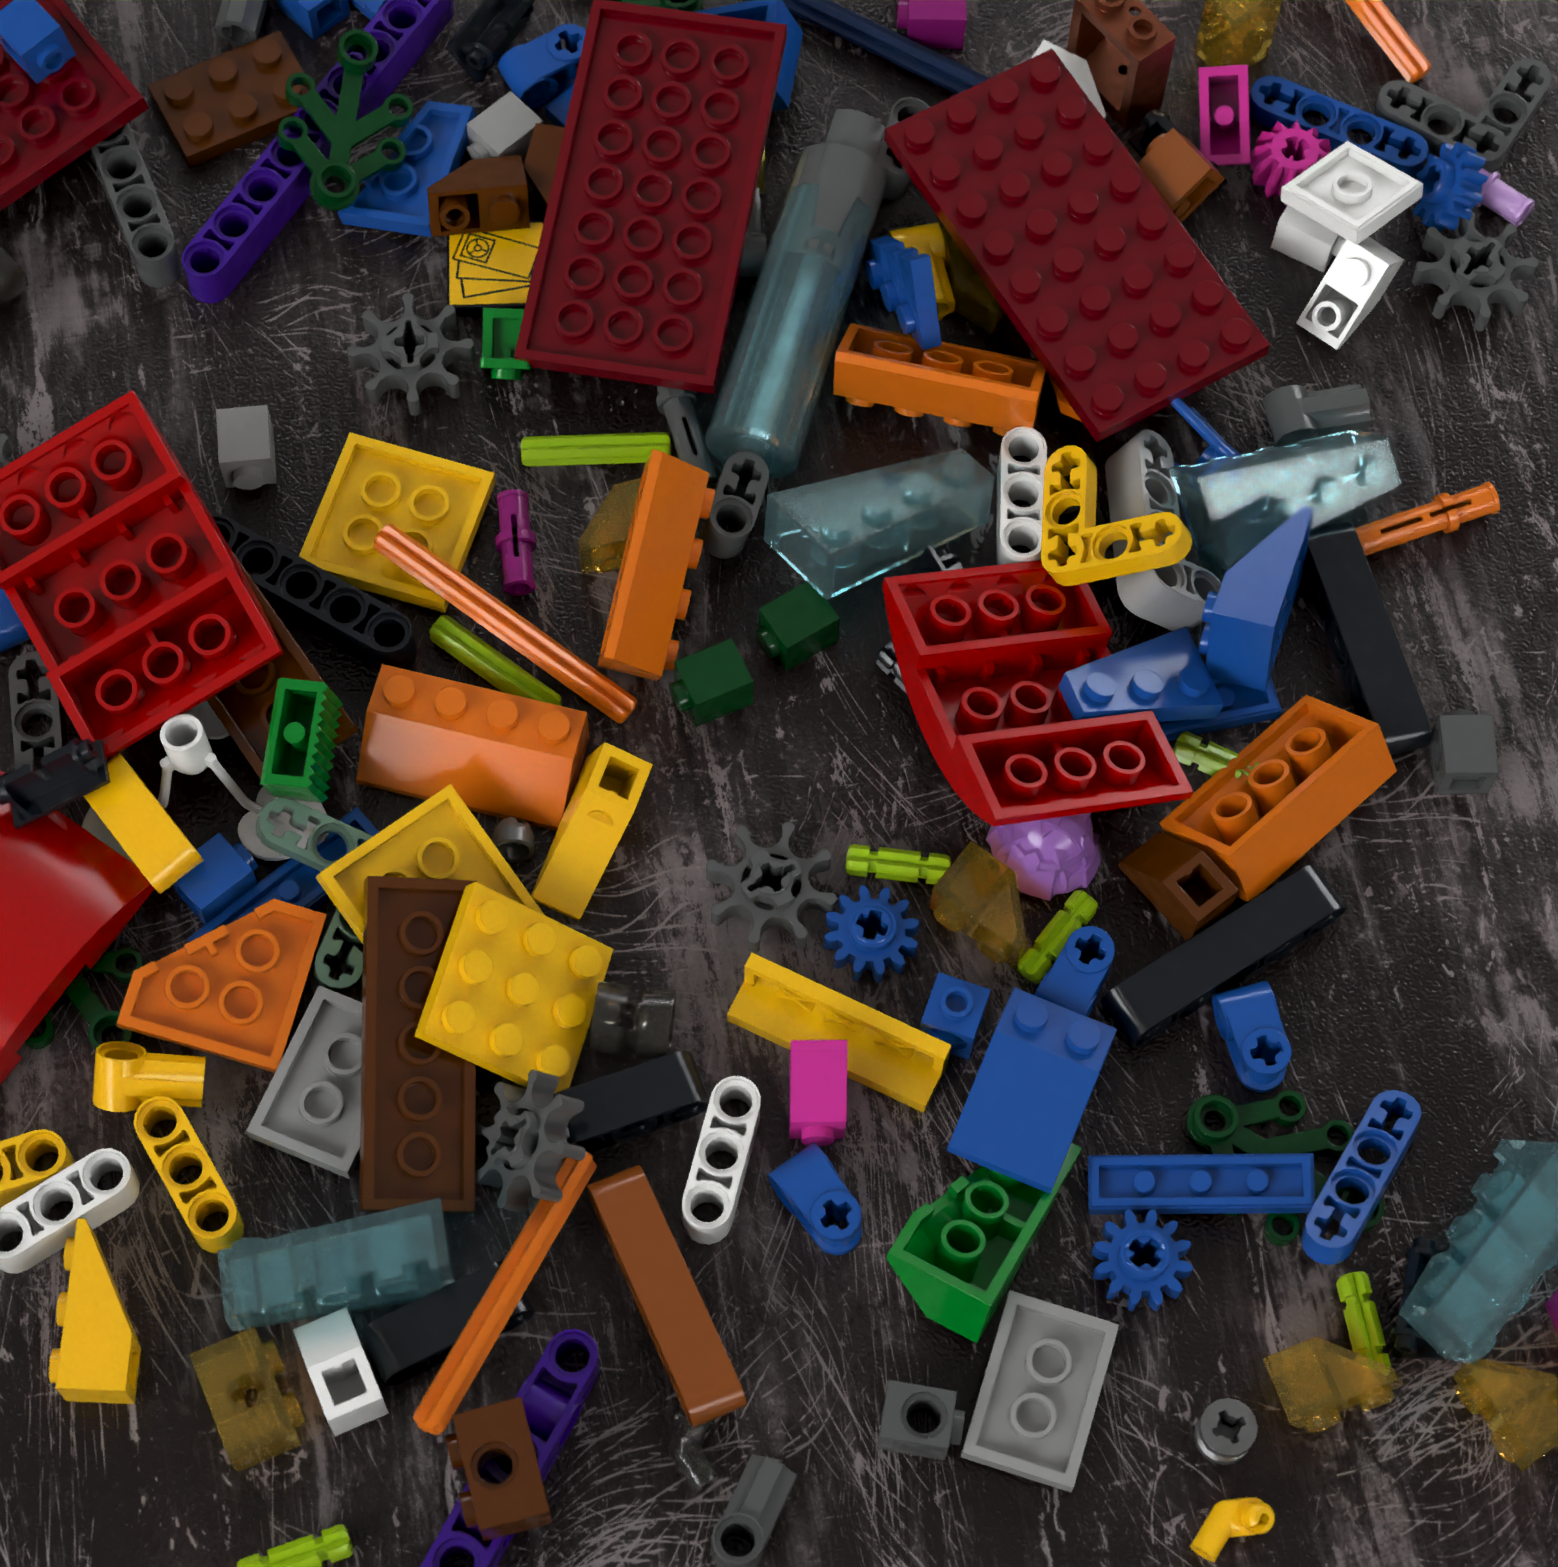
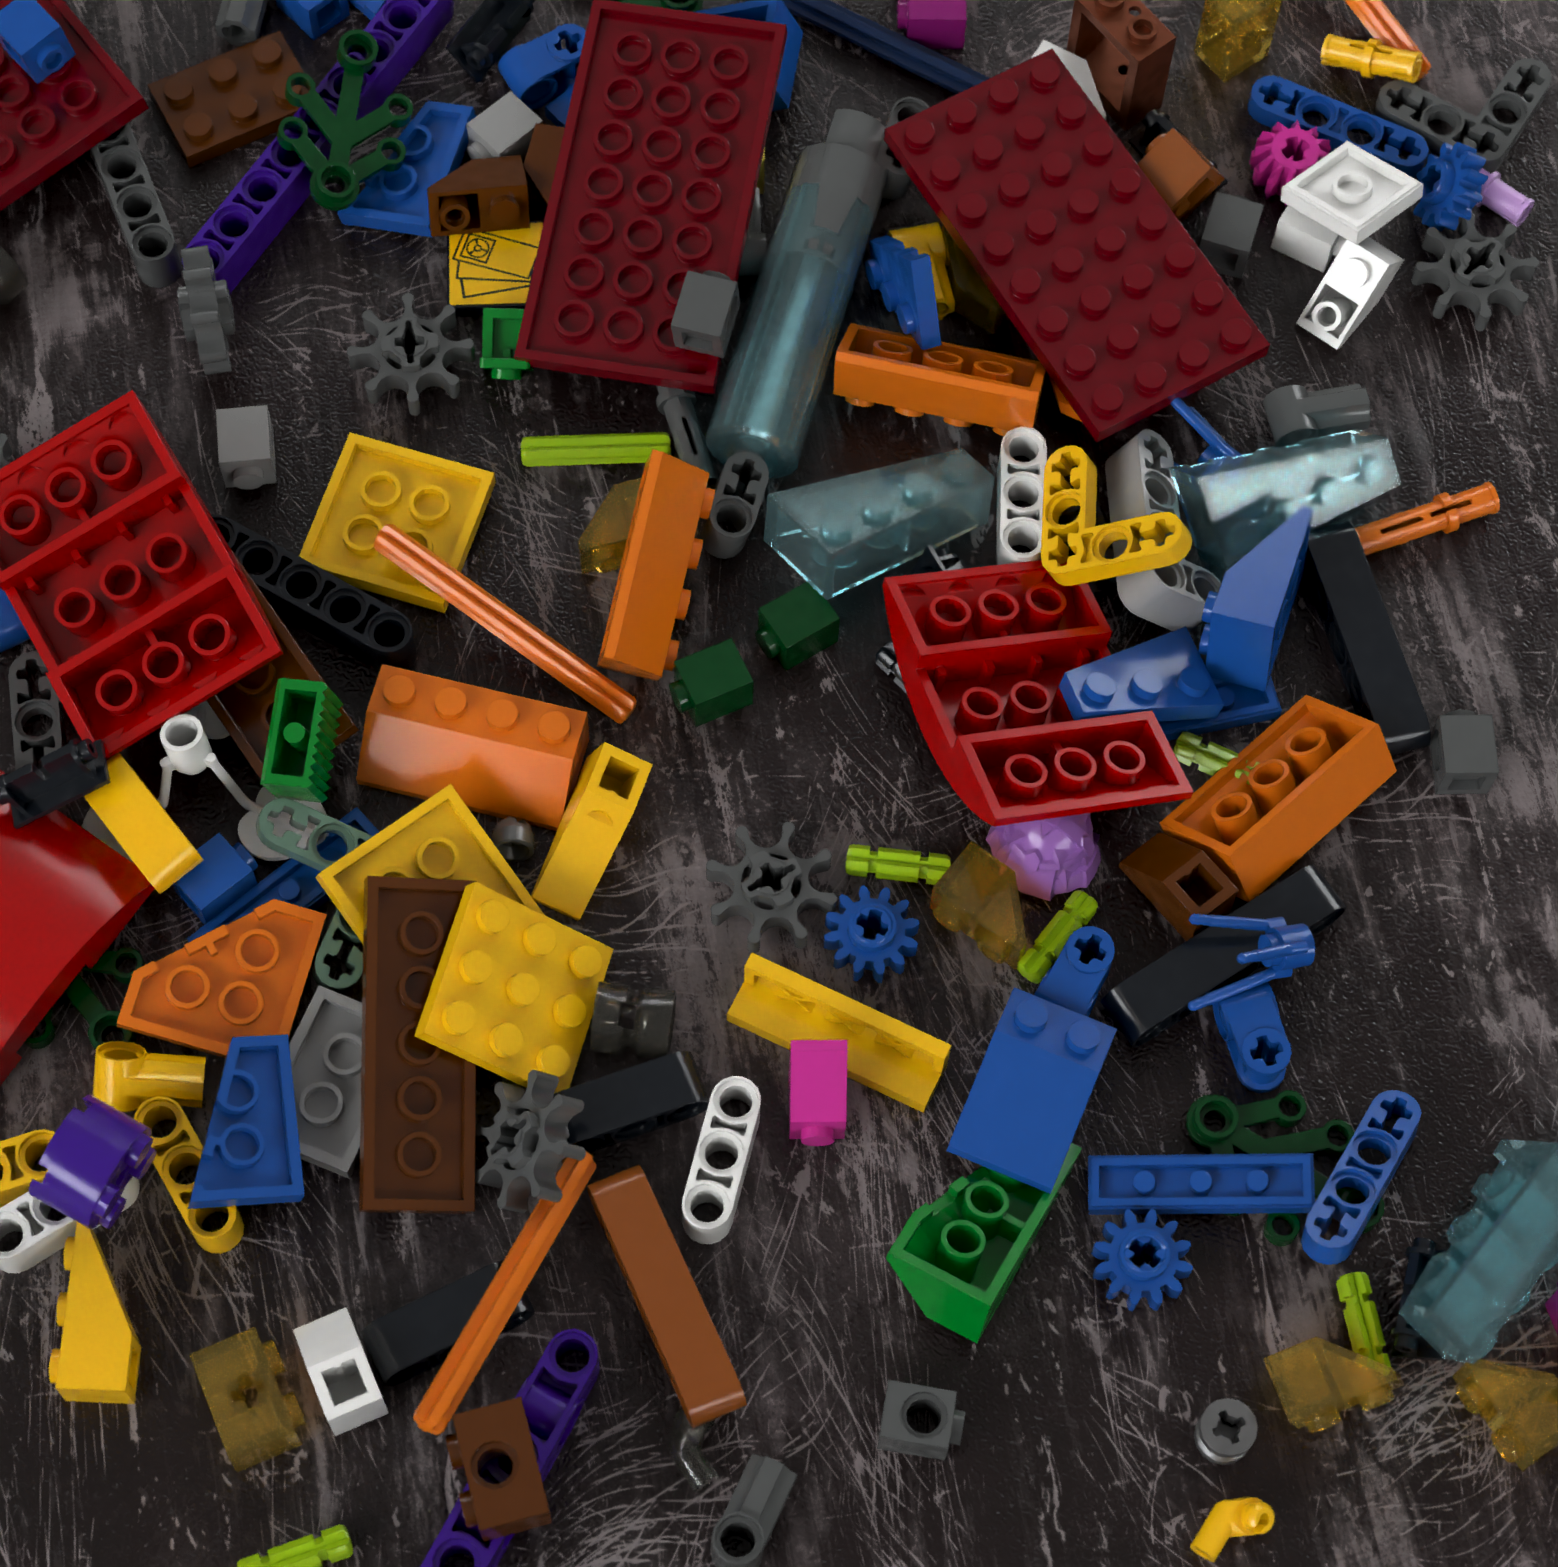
(93, 1162): none -> dark purple brick
(206, 310): none -> dark grey gear
(252, 1131): none -> blue wing
(338, 1265): clear light blue wedge -> none
(488, 661): lime axle -> none
(517, 571): magenta pin -> none
(705, 313): none -> dark grey brick
(815, 1192): blue piece -> none
(955, 1013): blue brick -> none
(1040, 1391): light grey plate -> none
(1225, 114): dark pink slope -> none
(1230, 233): none -> dark grey brick
(1280, 949): none -> blue plant
(1371, 58): none -> yellow pin

